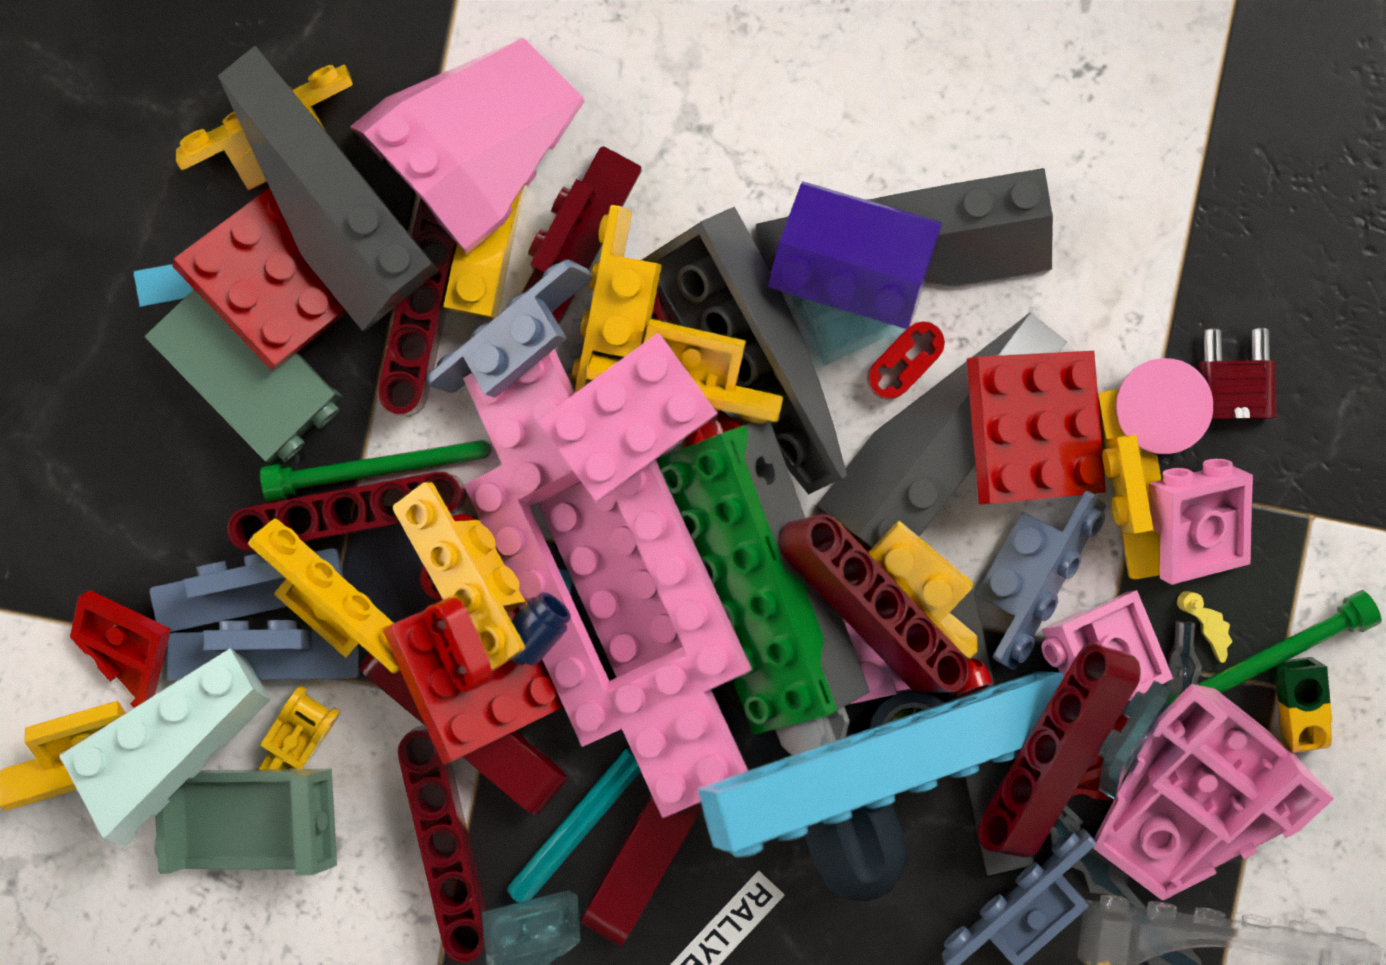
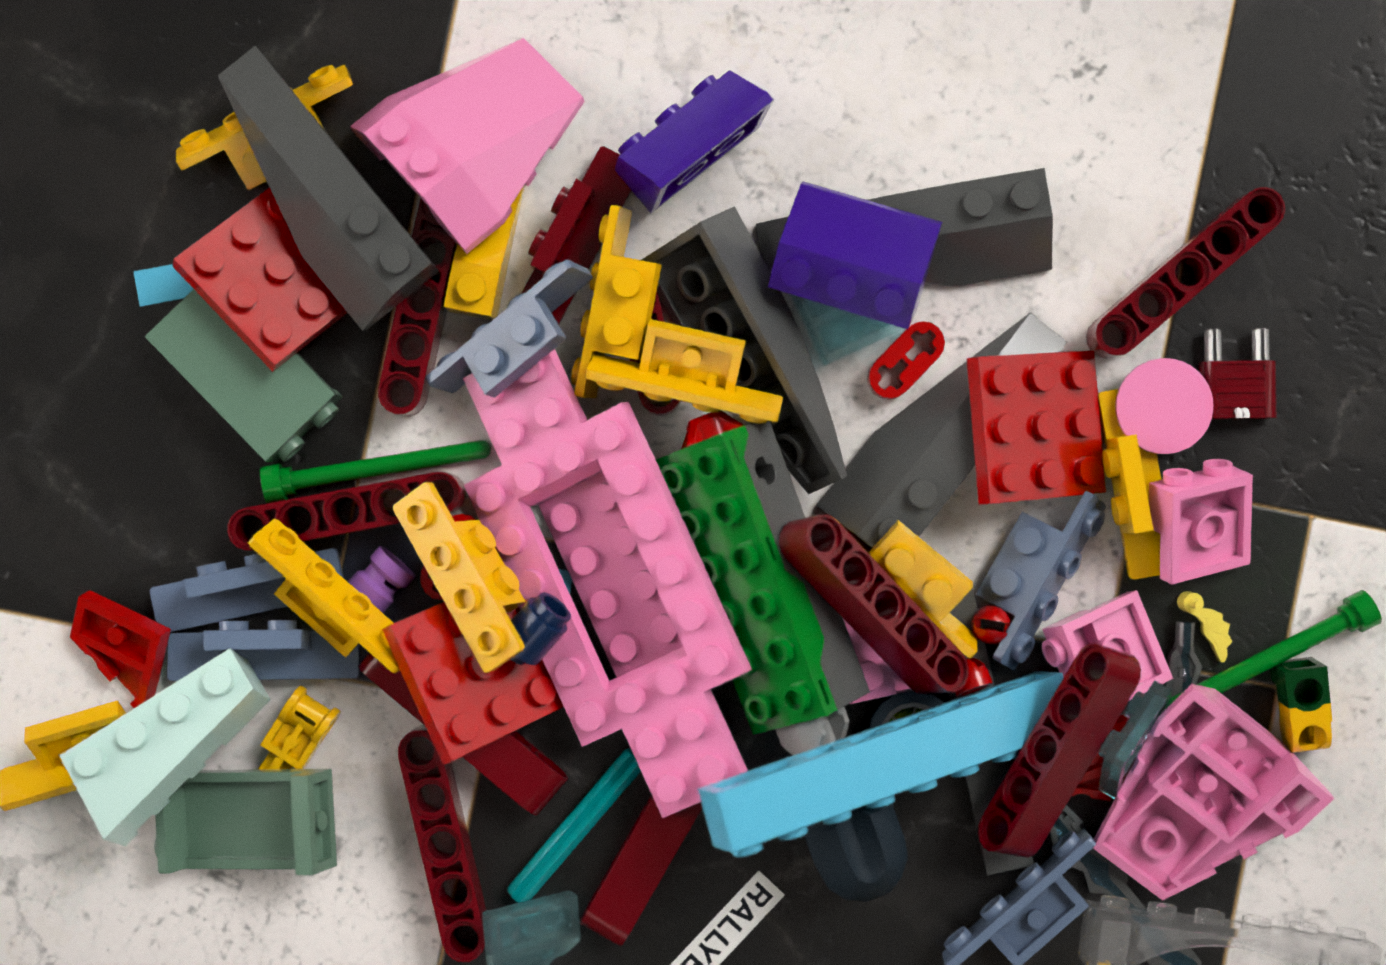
(382, 578): none -> medium lavender wheel
(458, 644): red beam -> none
(627, 417): bright pink plate -> none
(691, 137): none -> dark purple slope
(990, 613): none -> red hinge
(1204, 262): none -> dark red beam

